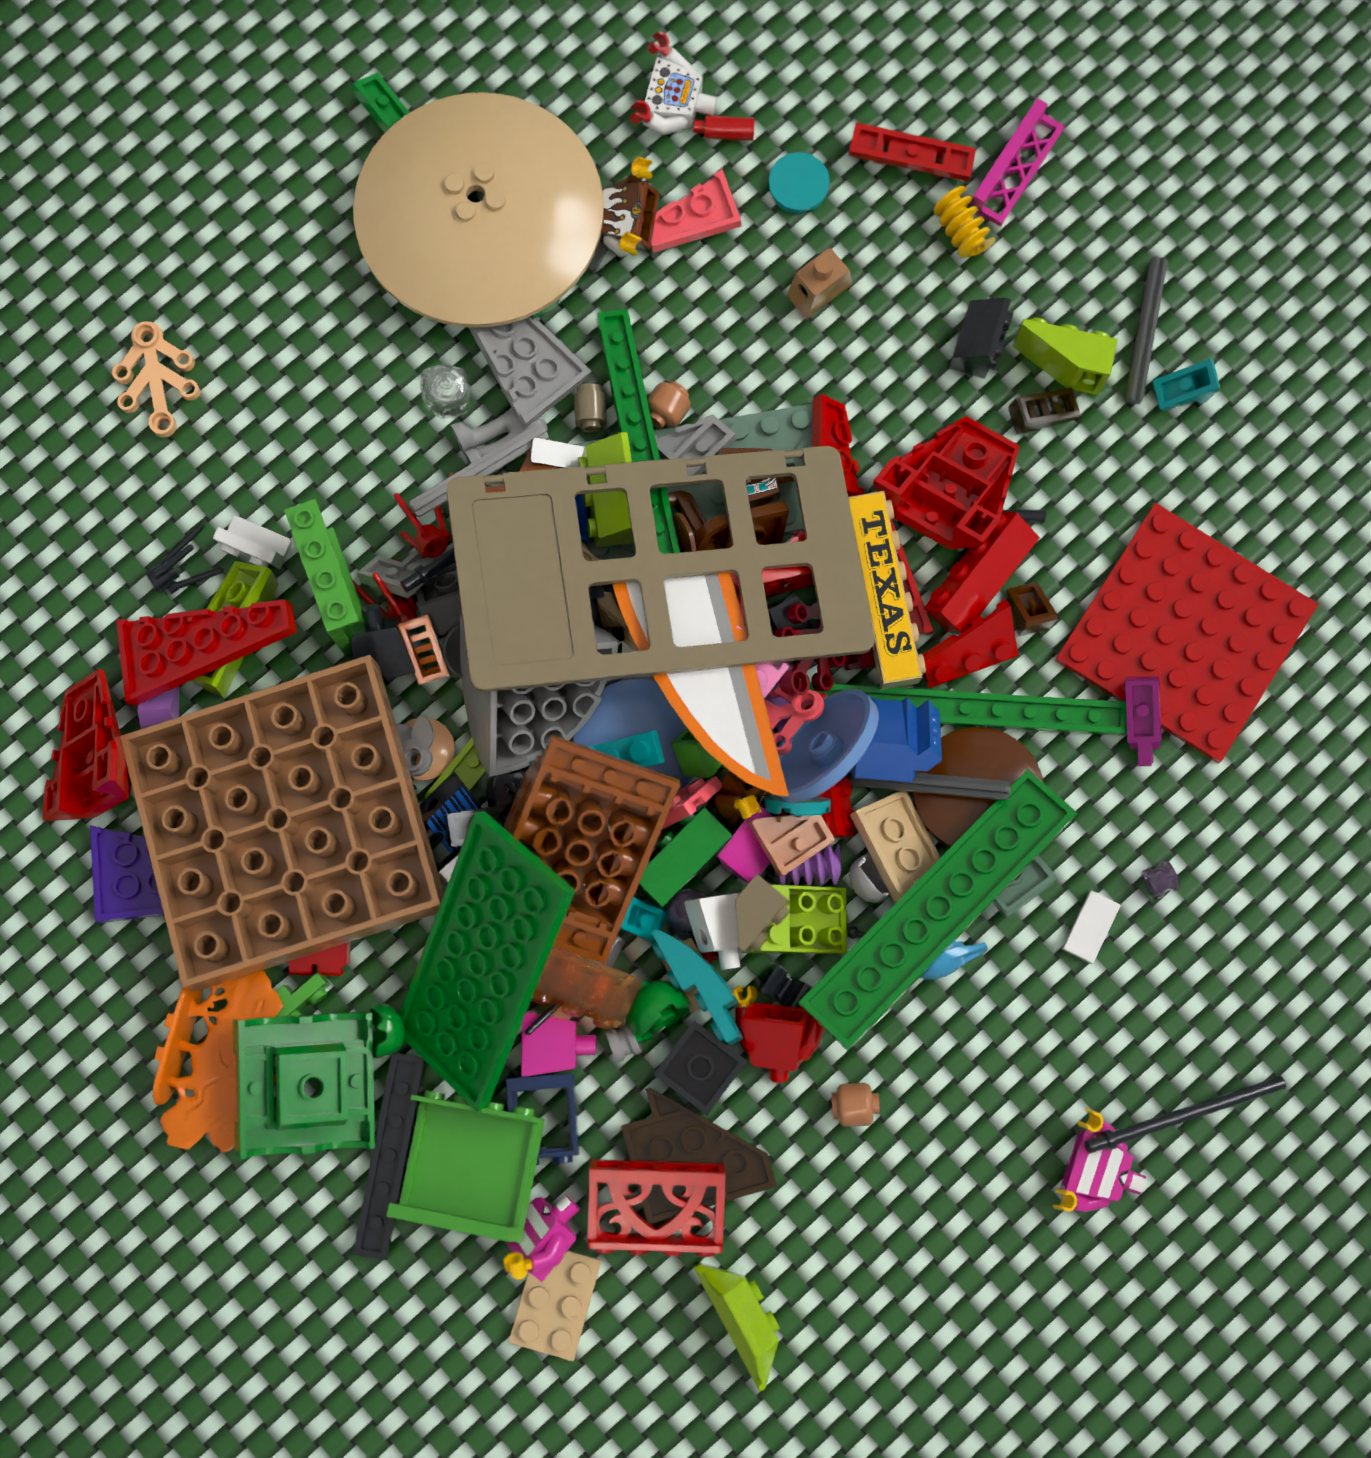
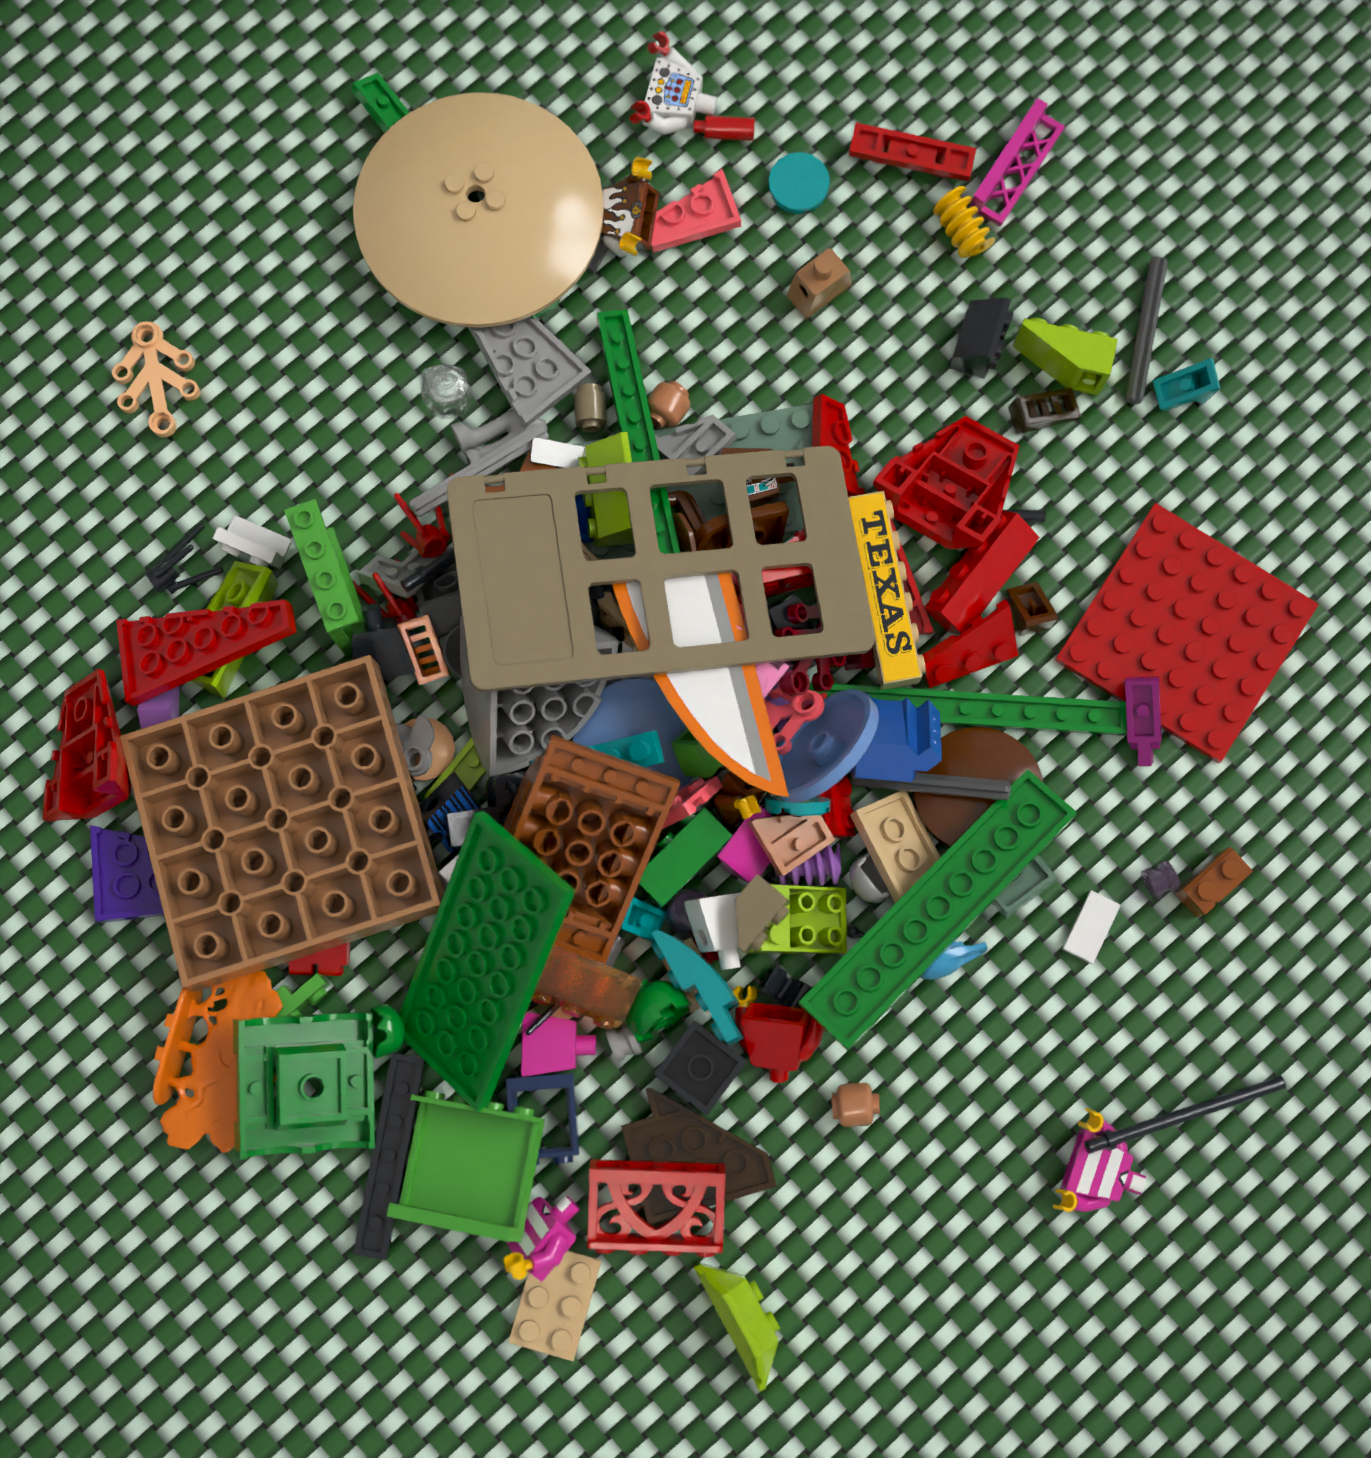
(1213, 882): none -> dark orange brick

